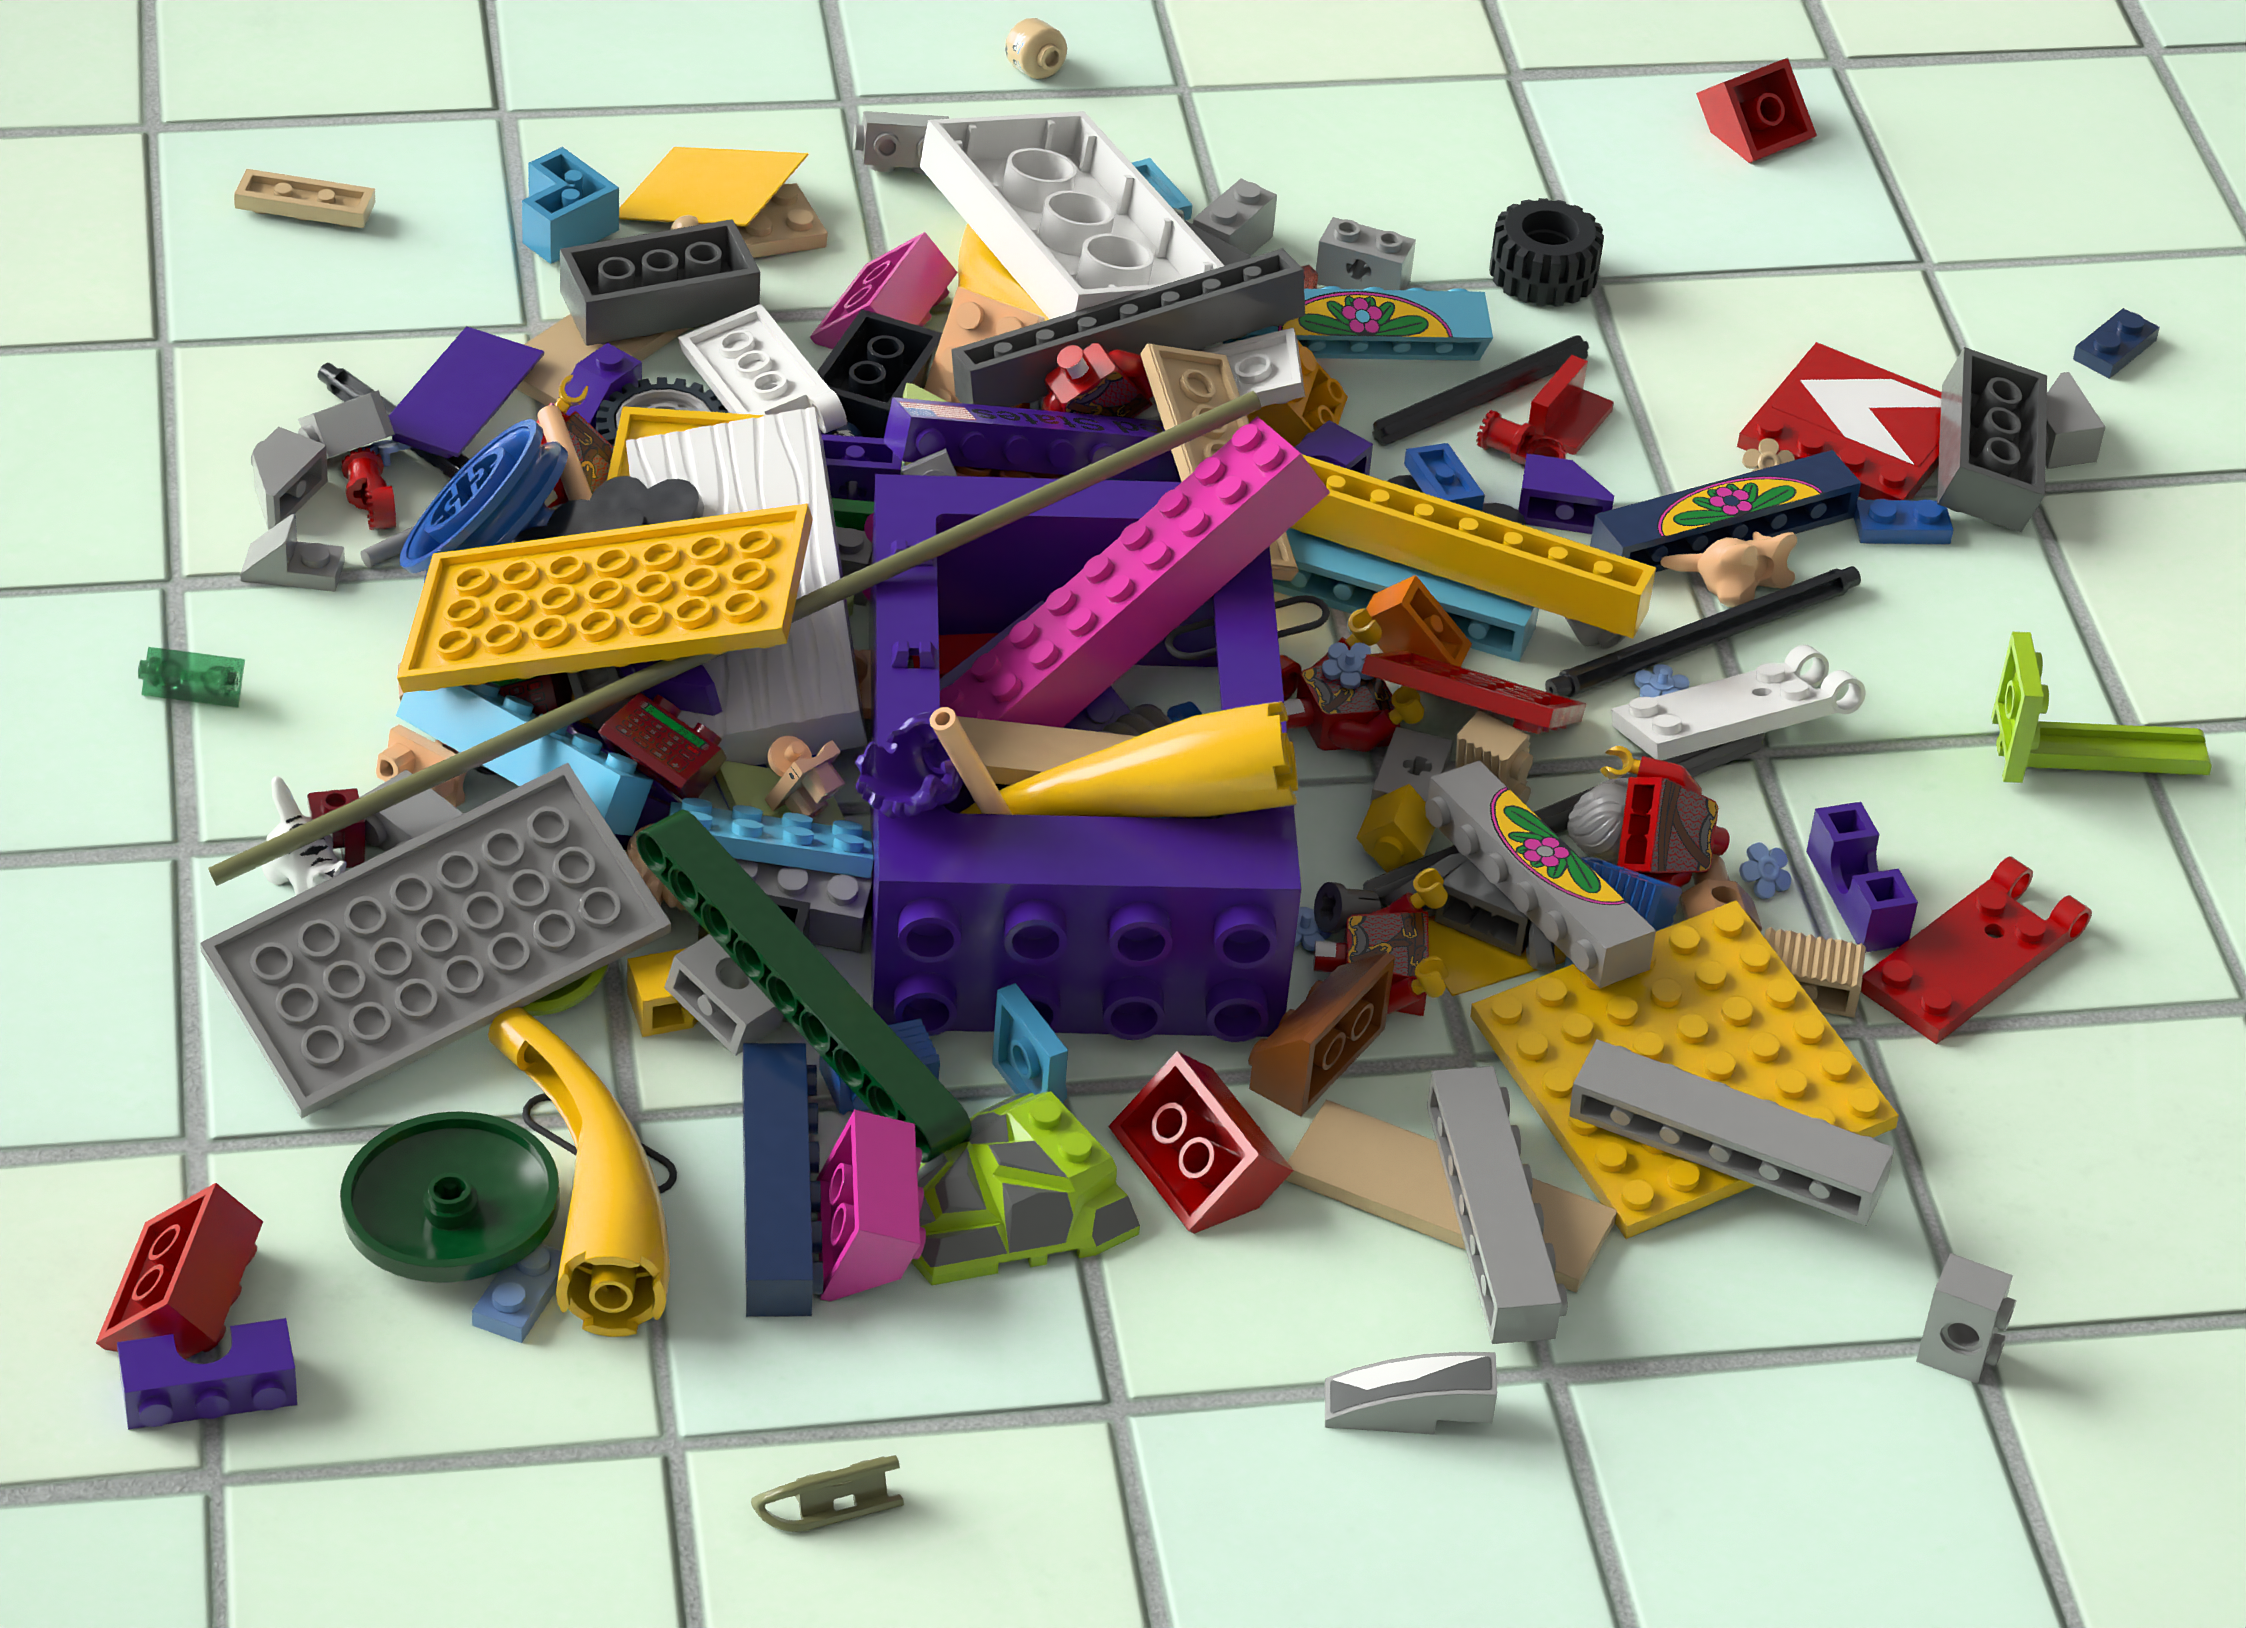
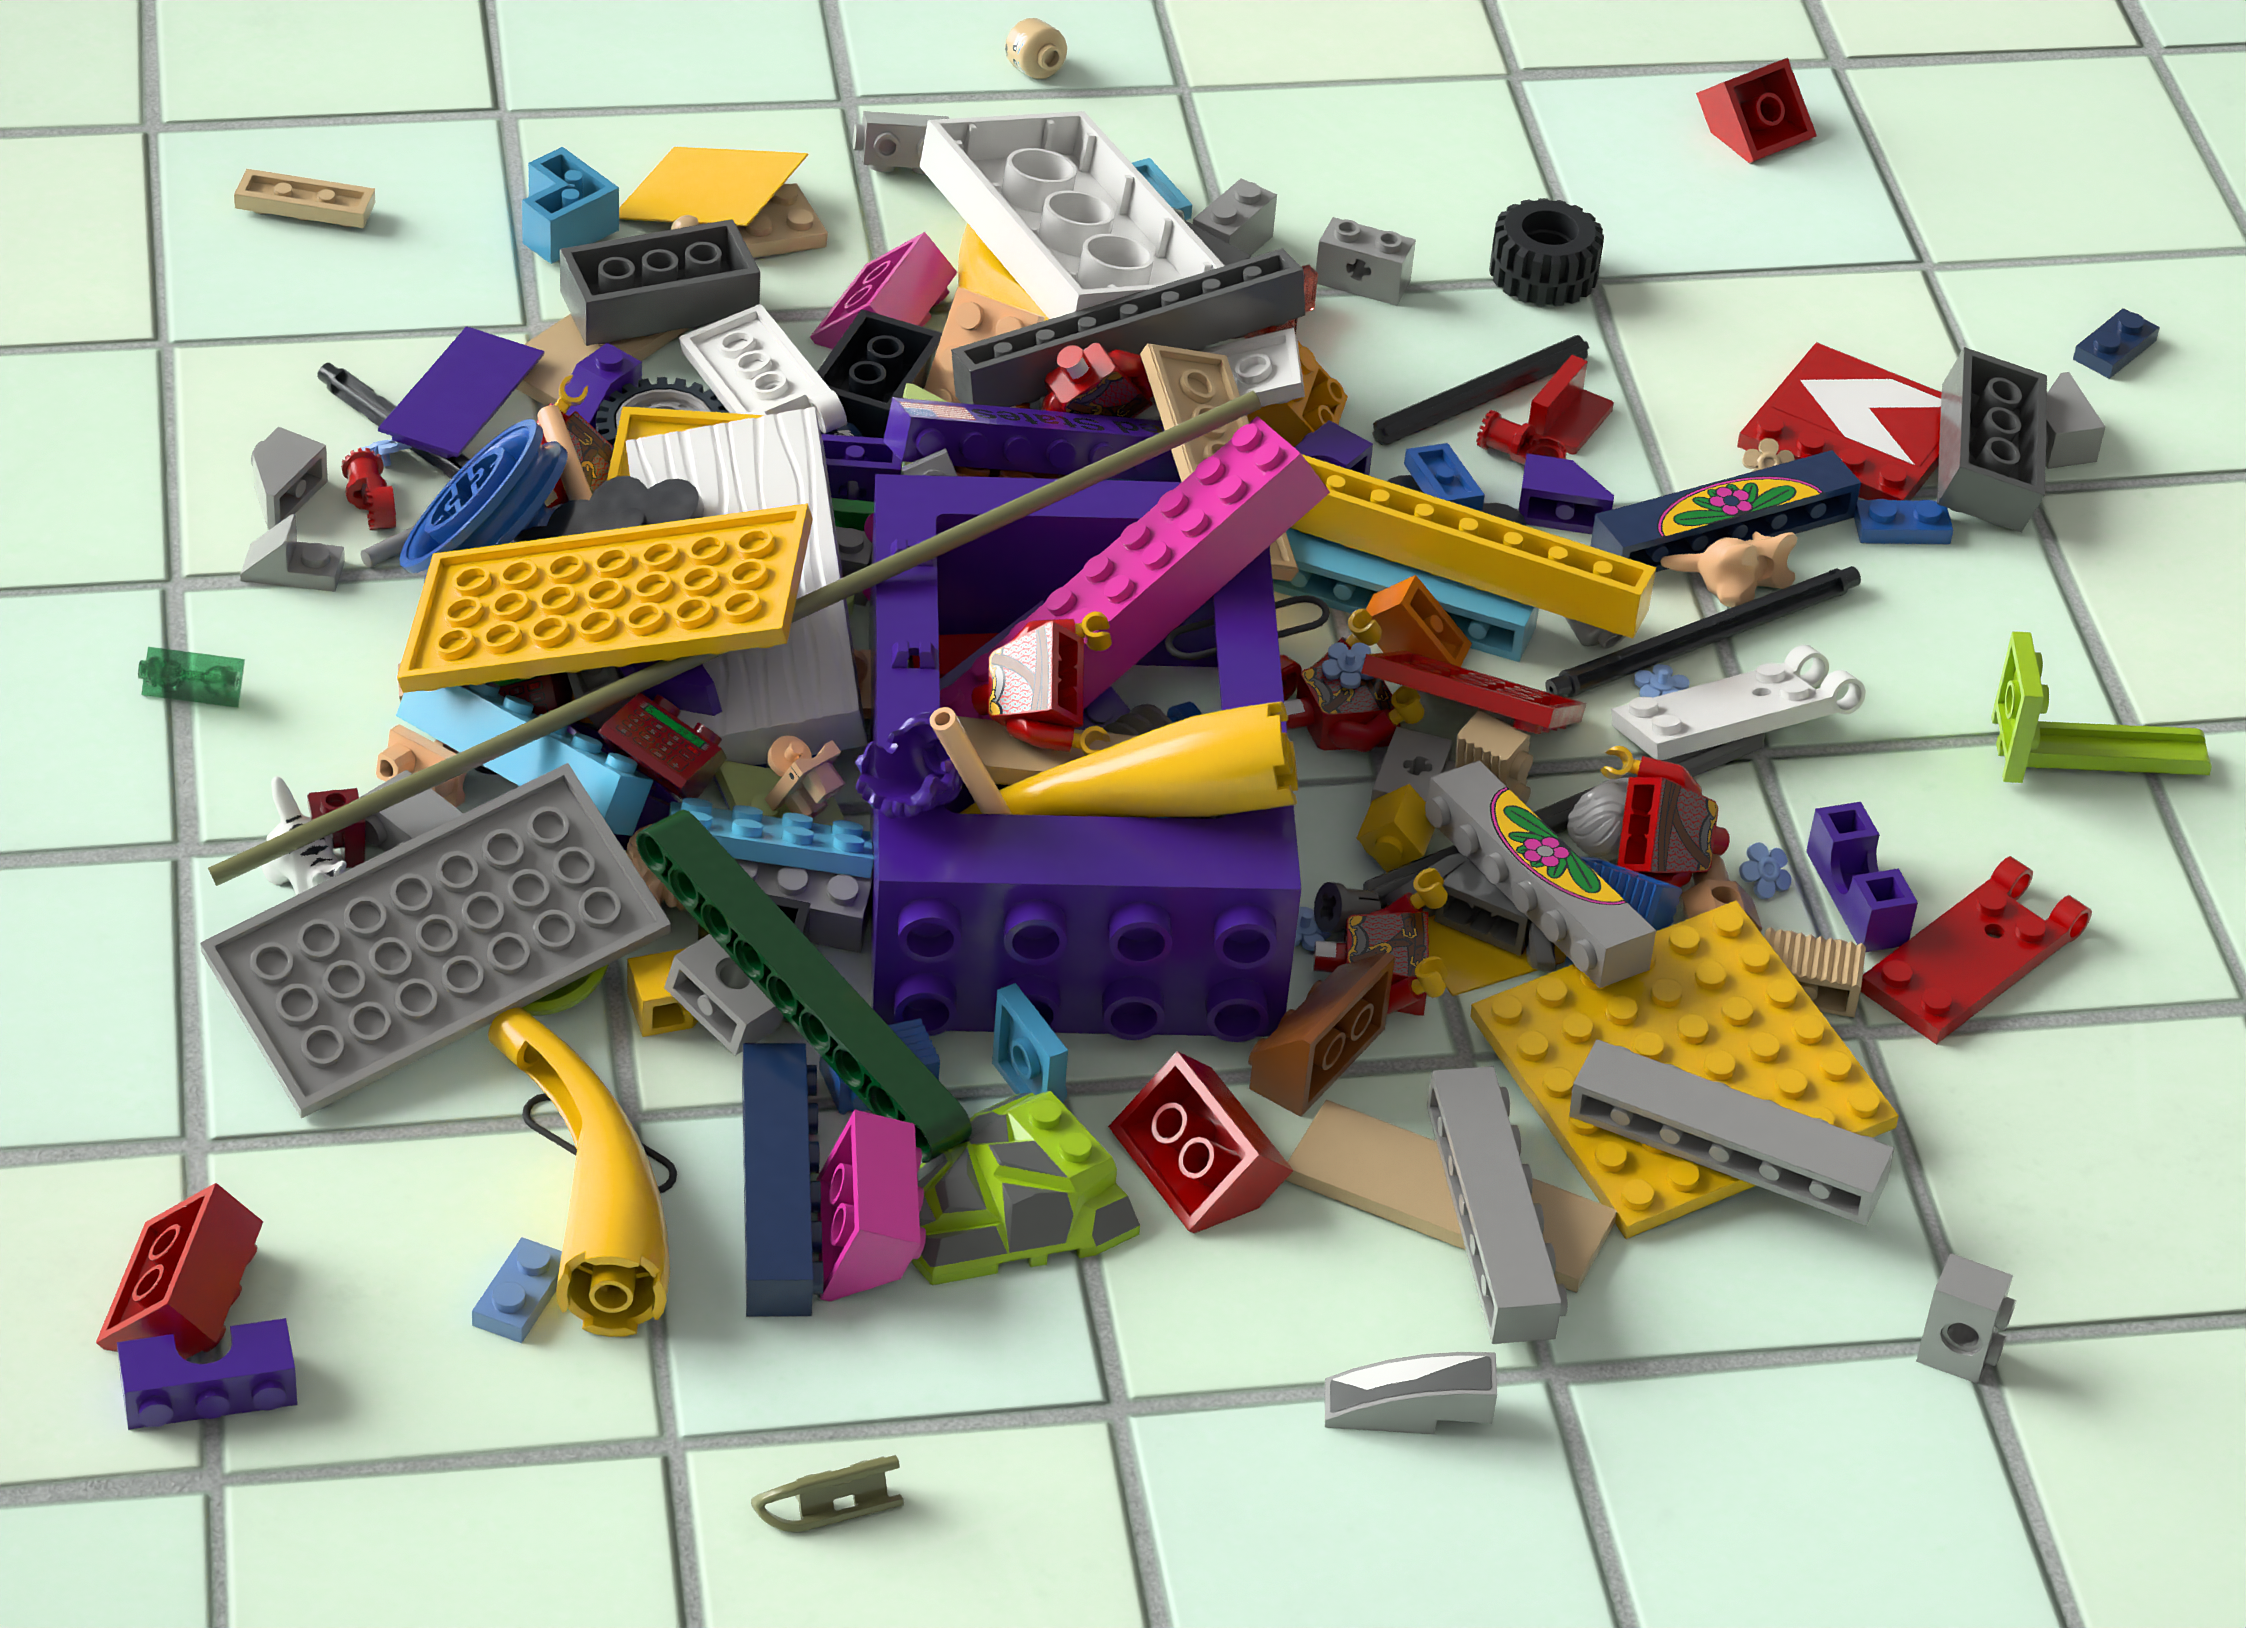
(348, 424): light grey slope -> none
(450, 1196): dark green dish -> none
(1040, 680): none -> torso
(1391, 324): brick -> none

